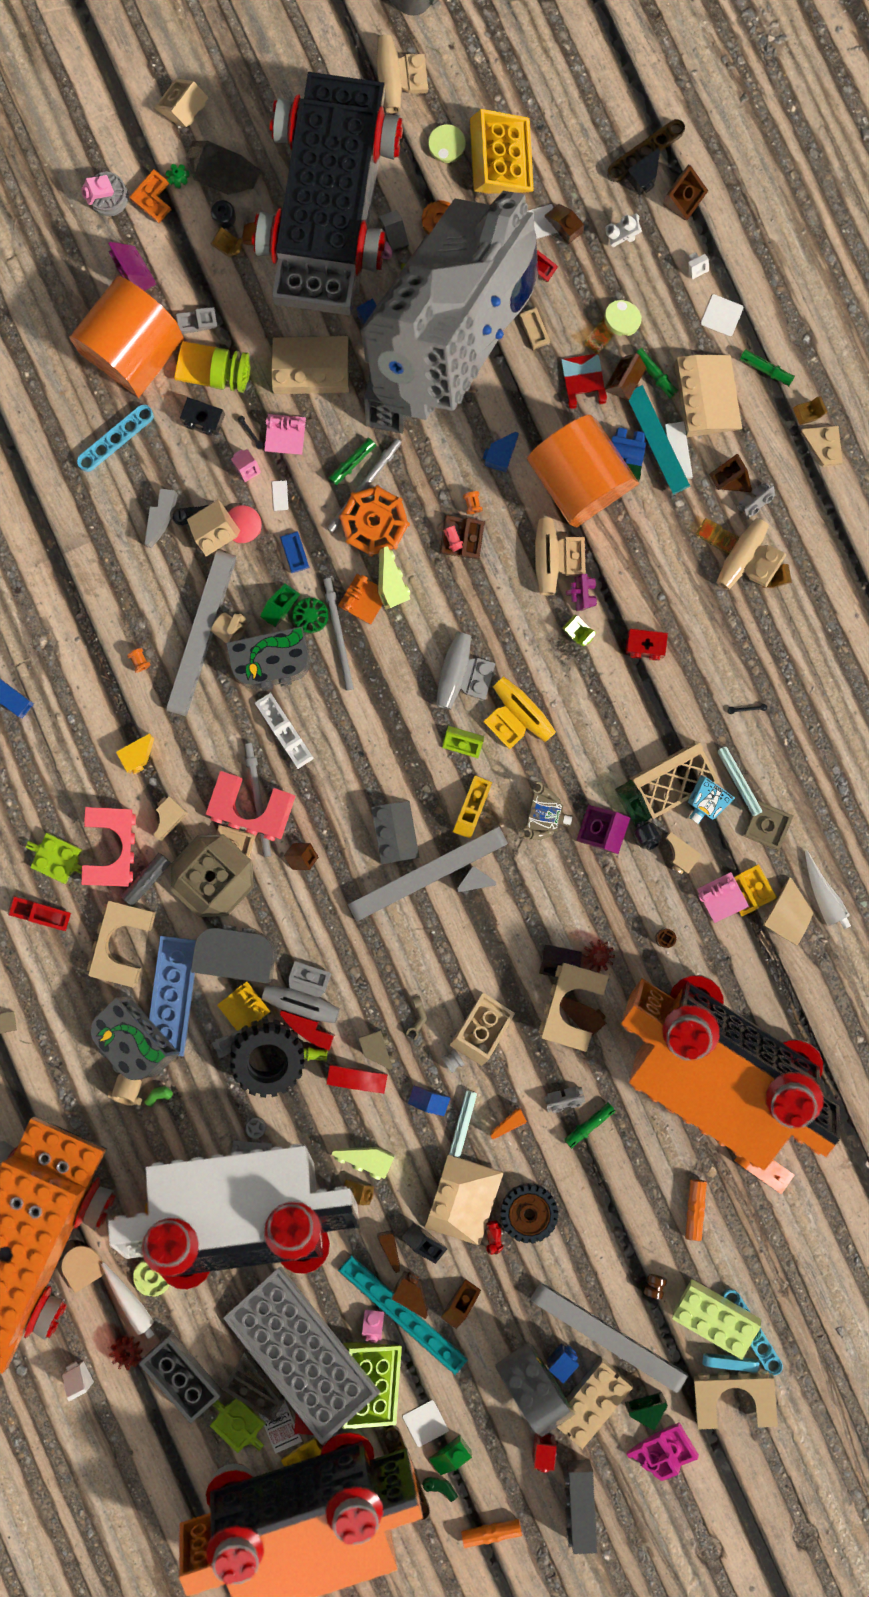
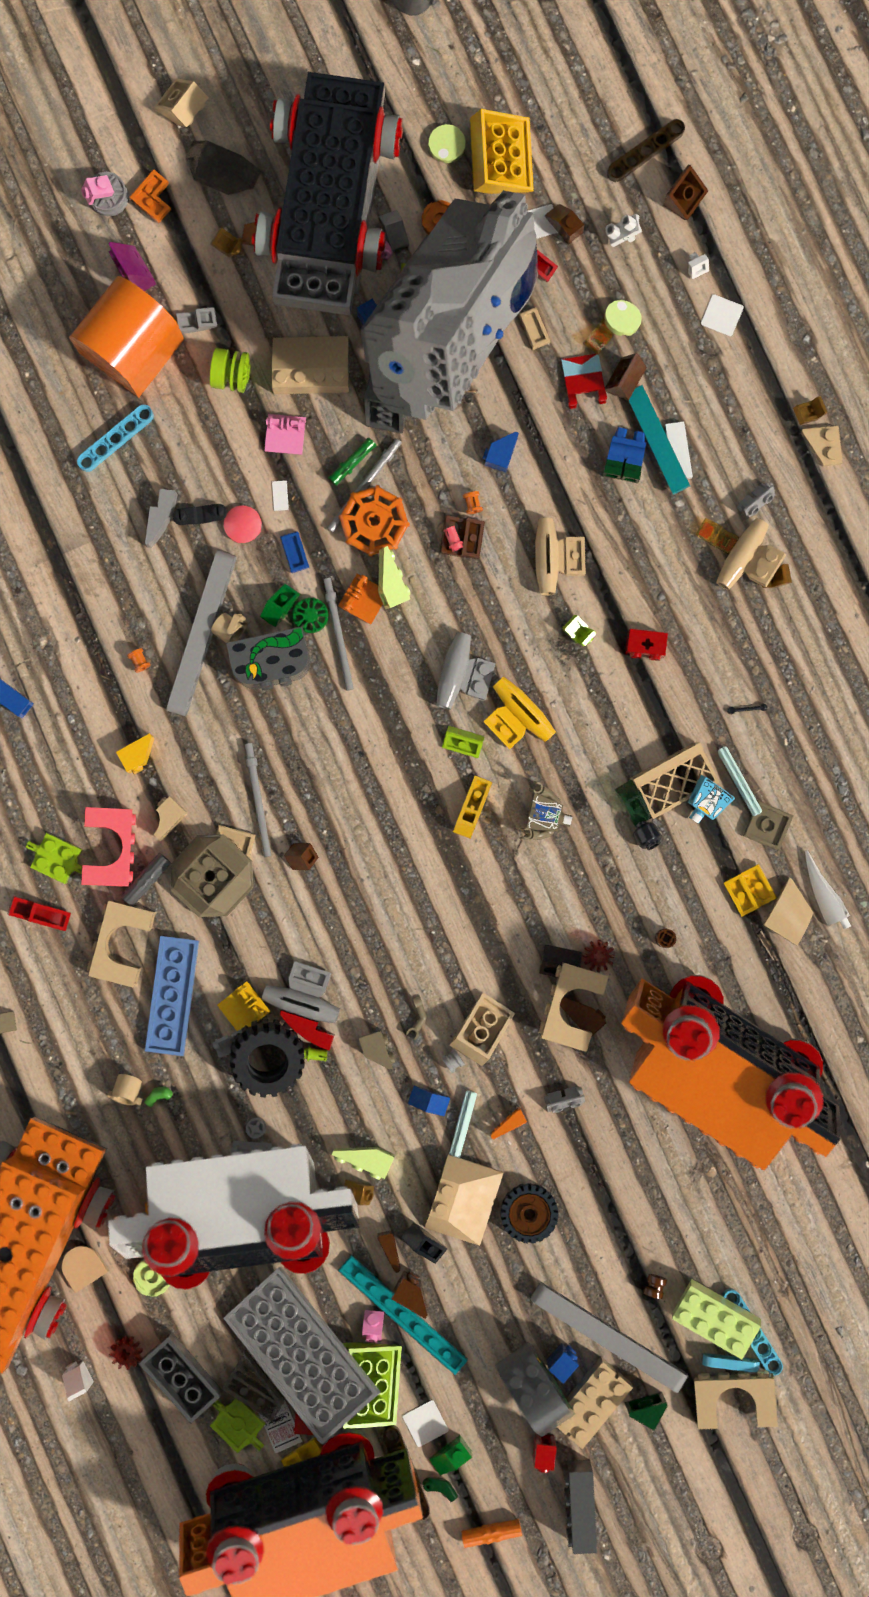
(131, 1040): dark grey brick -> none
(131, 1306): white piece -> none
(177, 175): green plant -> none
(194, 363): yellow slope -> none
(194, 408): black brick -> none
(213, 527): tan slope -> none
(223, 214): black head -> none
(234, 954): dark grey brick -> none
(245, 464): bright pink slope -> none
(259, 445): black hinge -> none
(270, 823): coral arch -> none
(284, 730): white slope -> none
(356, 1079): red slope -> none
(395, 832): dark grey slope -> none
(399, 74): tan plate -> none
(427, 874): light grey beam -> none
(461, 1304): reddish brown slope -> none
(474, 880): light grey slope -> none
(494, 1238): red arm -> none
(579, 592): magenta hips -> none
(581, 469): orange brick -> none
(589, 1125): green pin -> none
(603, 829): magenta slope -> none
(644, 173): black slope -> none
(659, 377): green pin -> none
(665, 1452): dark pink slope -> none
(683, 855): tan arch -> none
(696, 1209): orange axle -> none
(707, 394): tan slope -> none
(722, 897): bright pink hinge -> none
(732, 476): reddish brown slope -> none
(763, 365): green pin -> none
(774, 1175): door -> none

